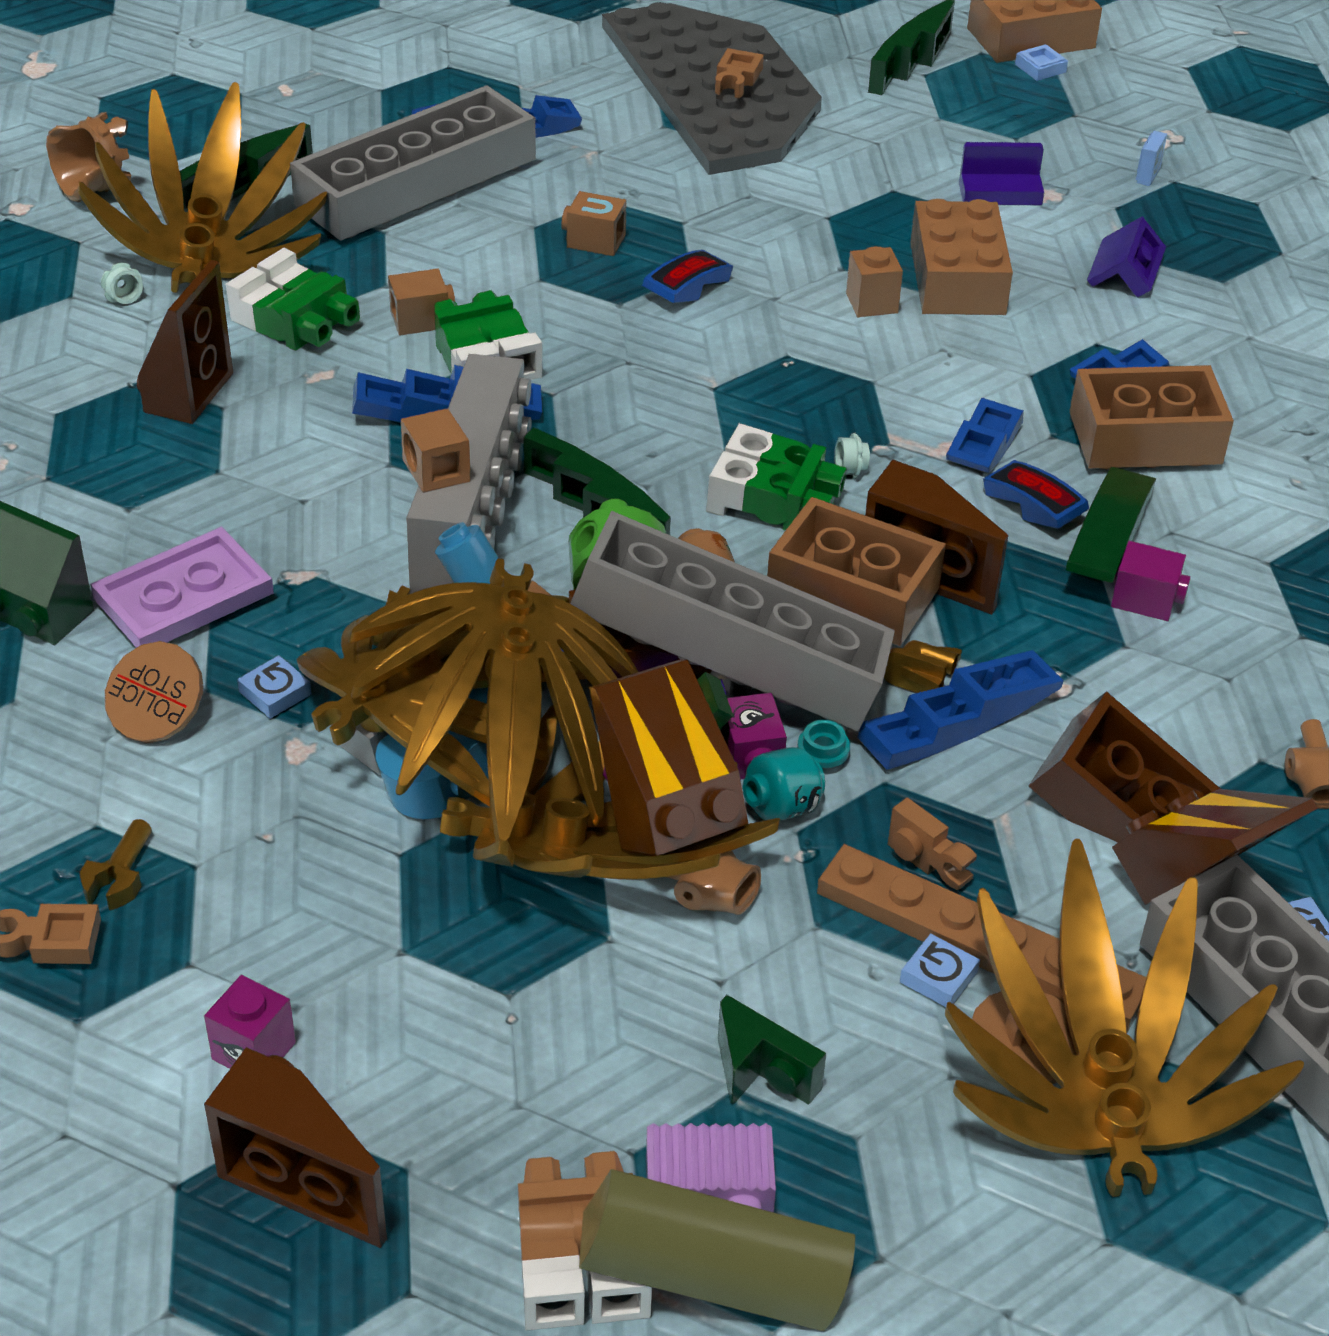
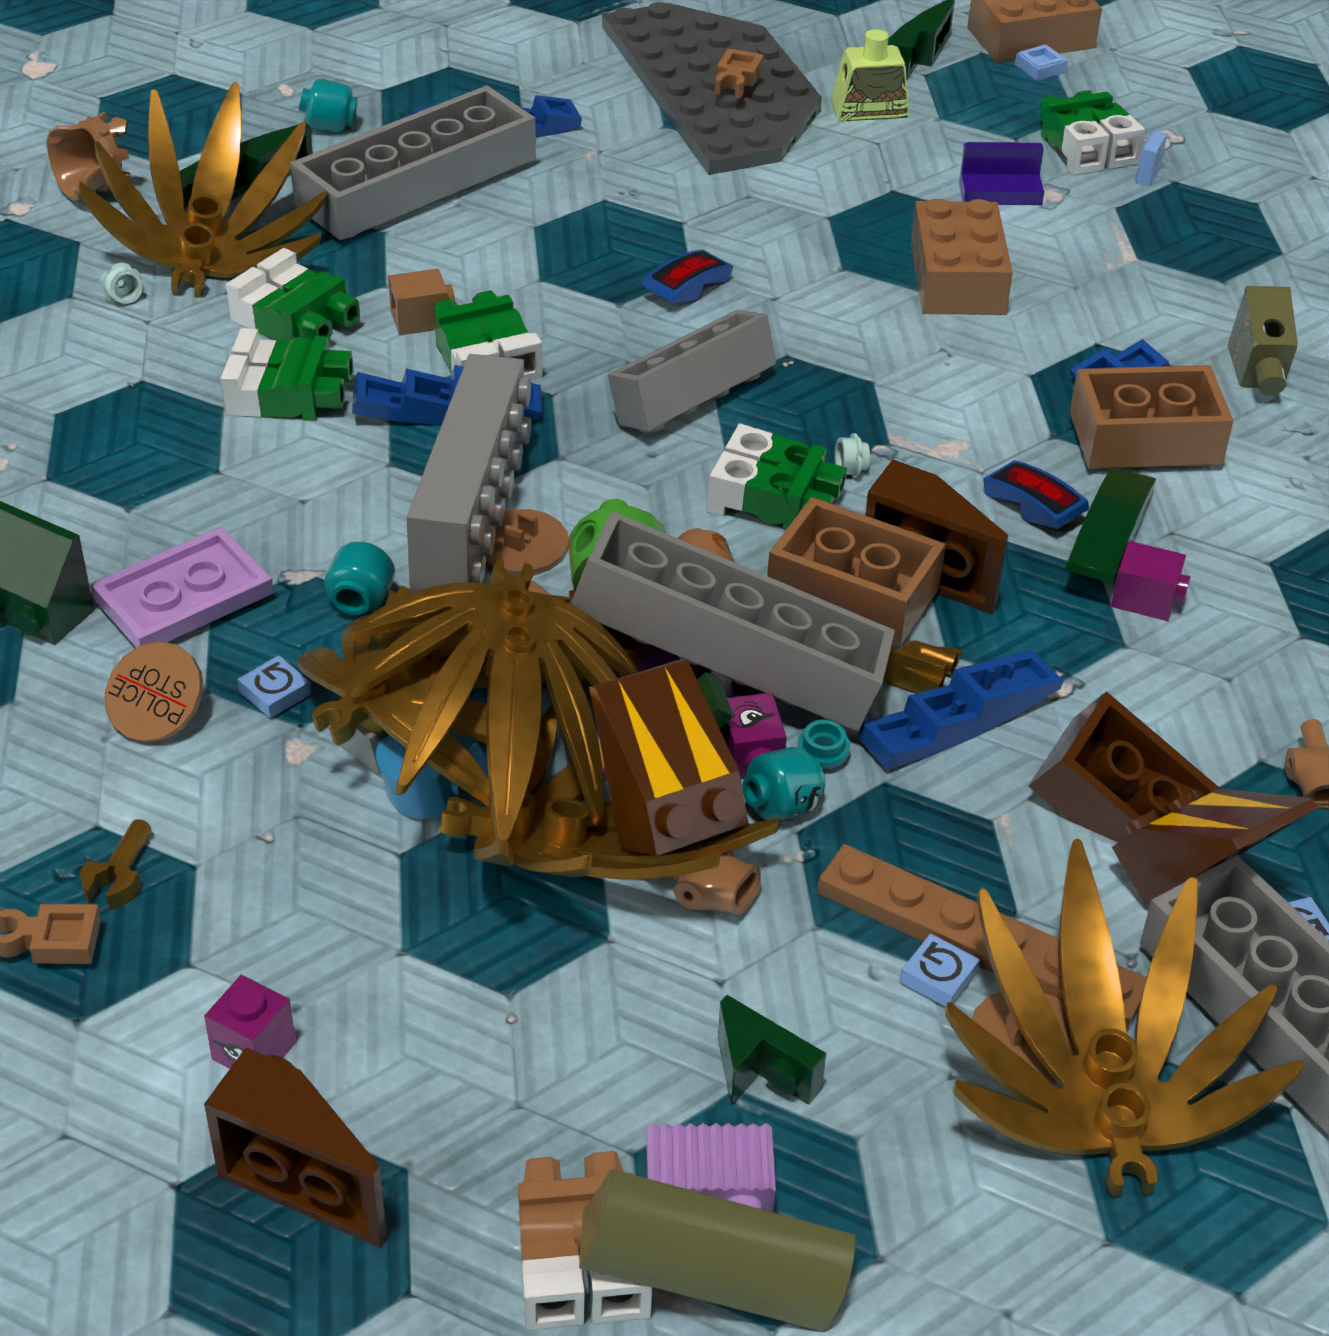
(189, 353): reddish brown slope -> none
(284, 377): none -> green hips
(329, 106): none -> teal head
(359, 578): none -> teal head
(435, 450): medium nougat brick -> none
(466, 554): dark azure brick -> none
(529, 539): none -> medium nougat piece
(581, 478): dark green slope -> none
(595, 223): medium nougat brick -> none
(692, 370): none -> light grey brick
(871, 82): none -> torso
(874, 281): medium nougat brick -> none
(924, 842): medium nougat plate -> none
(986, 436): blue slope -> none
(1091, 131): none -> white hips
(1132, 253): dark purple panel -> none
(1261, 357): none -> olive torso

